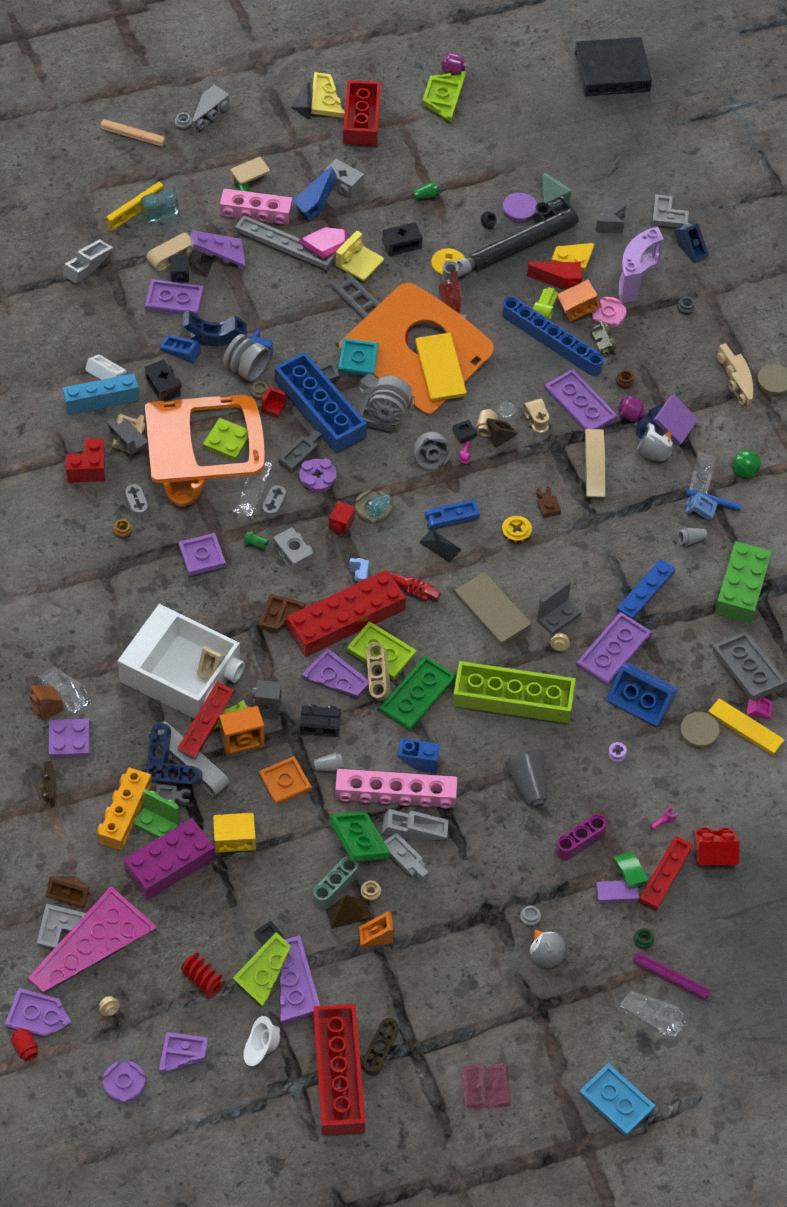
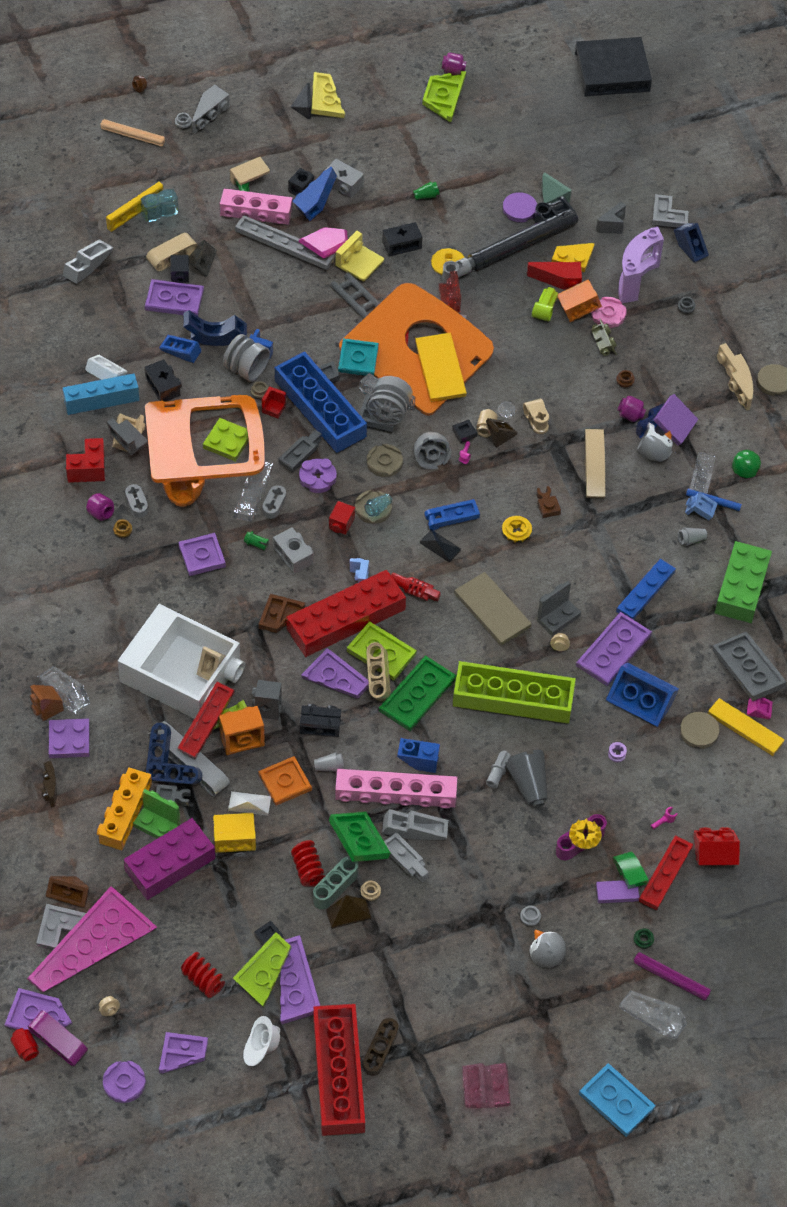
(57, 1038): none -> magenta beam
(100, 506): none -> magenta head
(139, 83): none -> reddish brown plate
(222, 246): medium lavender wing -> none
(249, 803): none -> white slope
(299, 181): none -> black brick
(307, 863): none -> red piece
(362, 113): red brick -> none
(377, 931): orange slope -> none
(384, 460): none -> dark tan tile
(488, 219): black plate -> none
(498, 769): none -> light grey axle
(552, 336): blue beam -> none
(578, 838): none -> yellow gear
(580, 401): medium lavender tile -> none

